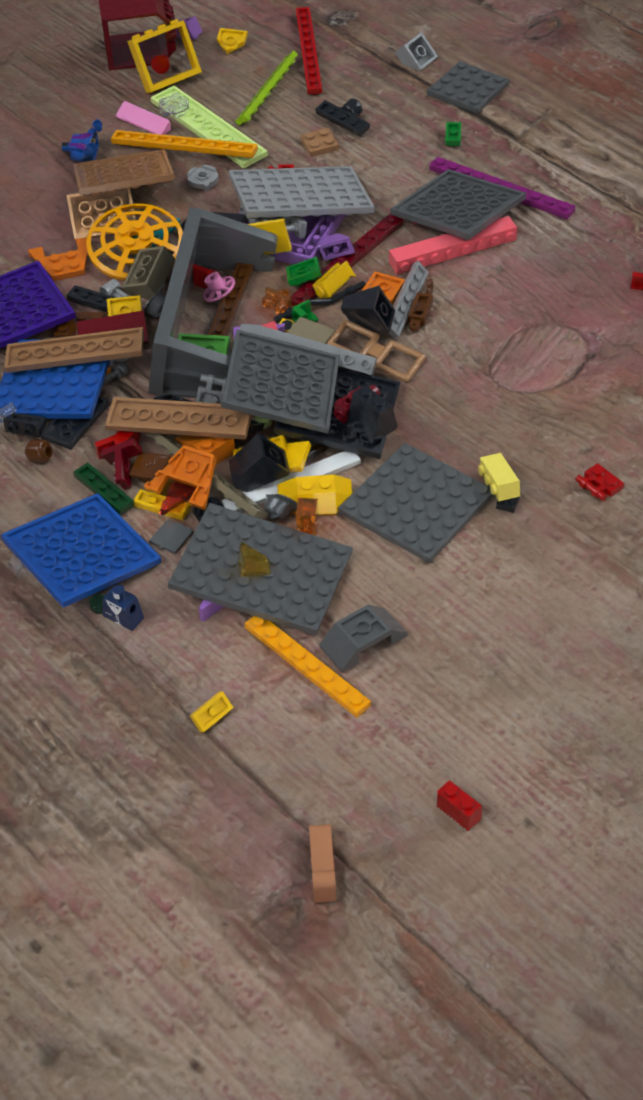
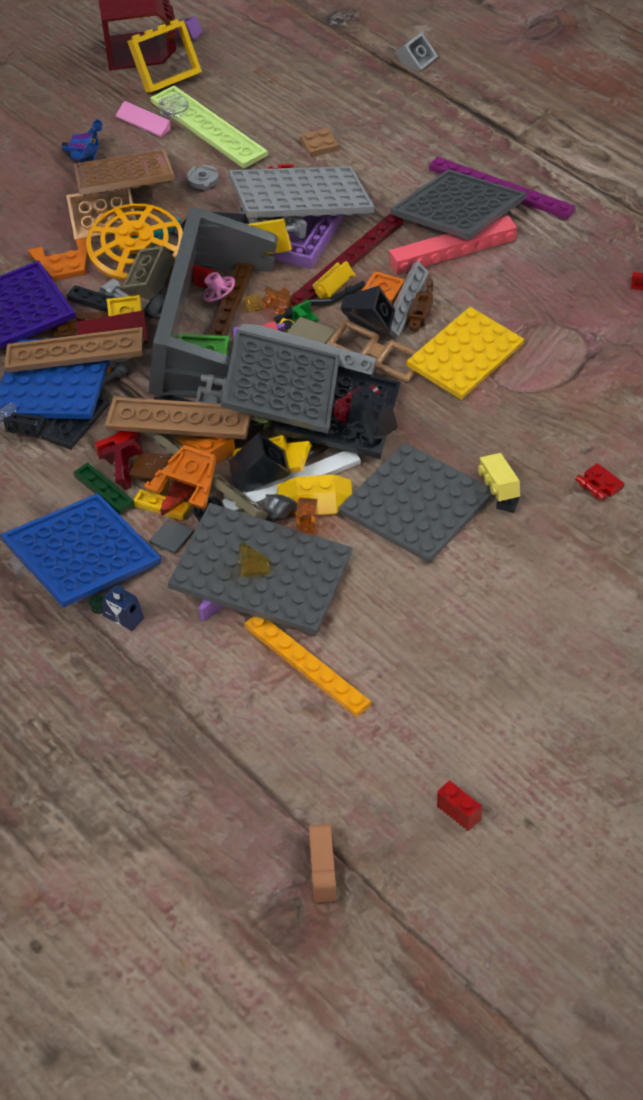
(38, 451): reddish brown head -> none
(160, 63): red piece -> none
(181, 143): light orange plate -> none
(211, 711): yellow plate -> none
(231, 39): yellow plate -> none
(252, 303): none -> clear yellow plate
(265, 90): lime plate -> none
(303, 271): green plate -> none
(308, 50): red plate -> none
(335, 246): medium lavender slope -> none
(345, 116): black plate -> none
(358, 633): dark grey slope -> none
(453, 134): green plate -> none
(465, 352): none -> yellow plate
(468, 87): dark grey plate -> none

